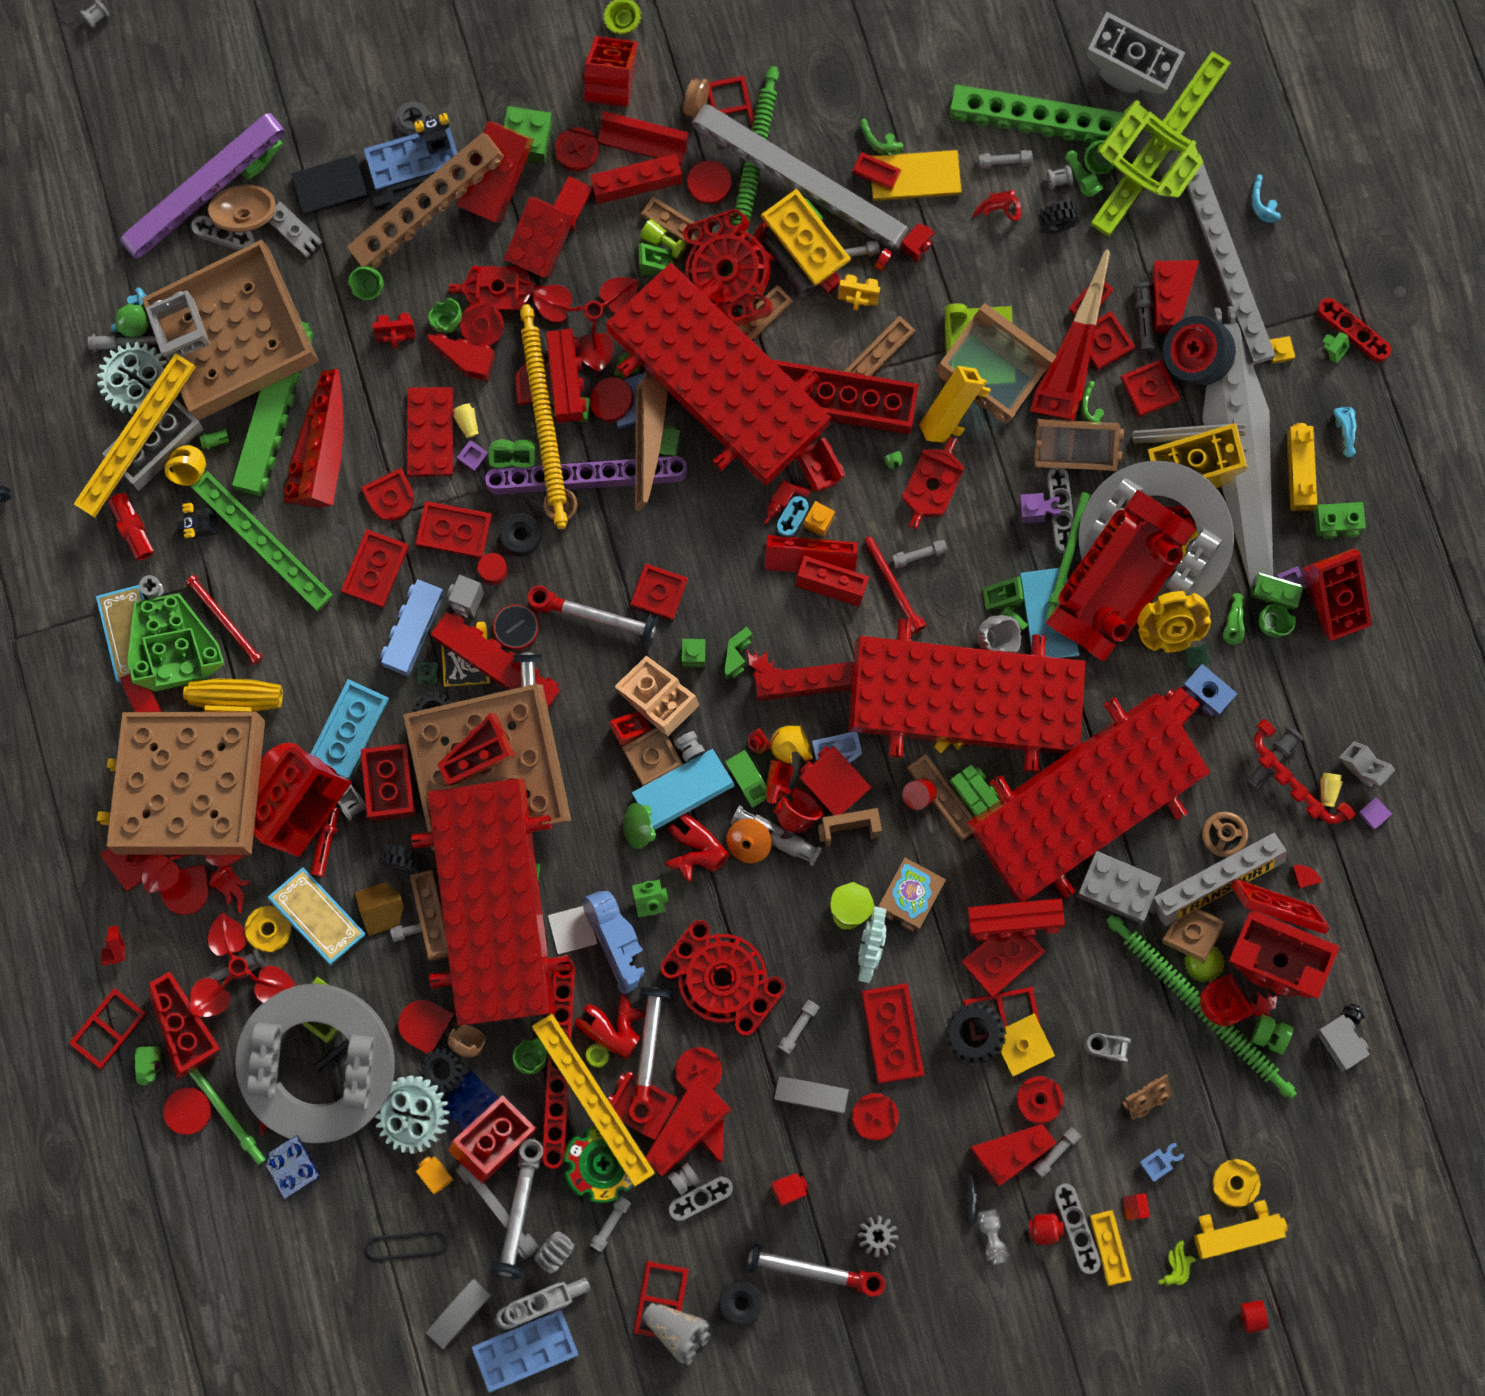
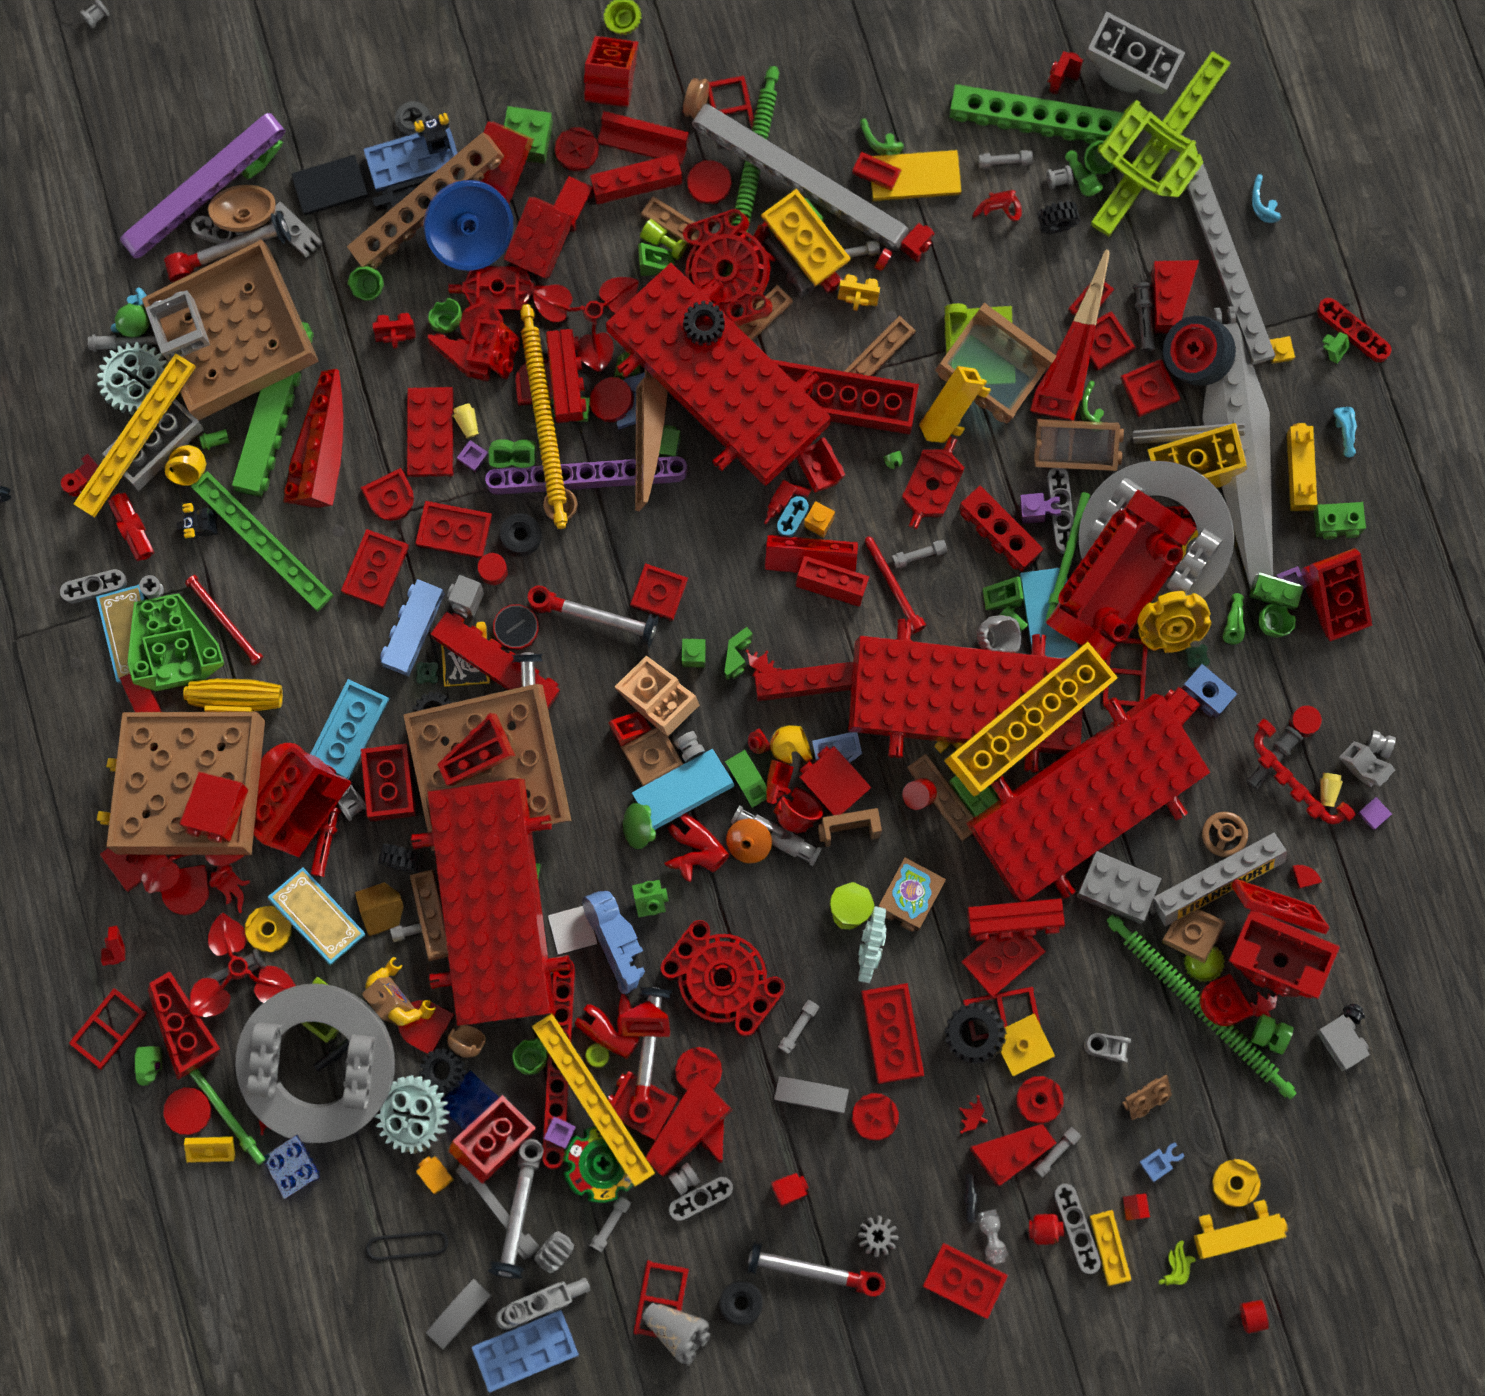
(75, 482): none -> red leg
(75, 584): none -> light grey beam
(181, 264): none -> piece
(209, 1149): none -> yellow plate
(214, 807): none -> red brick
(389, 1000): none -> torso
(468, 225): none -> blue dish
(493, 346): none -> red bracket
(559, 1132): none -> medium lavender tile
(645, 1021): none -> red slope
(704, 336): none -> black tyre
(965, 1280): none -> red plate
(973, 1115): none -> red piece
(982, 500): none -> red brick
(1030, 719): none -> yellow brick
(1069, 66): none -> red bracket
(1142, 673): none -> red window
(1306, 721): none -> red piece
(1381, 744): none -> light grey wheel

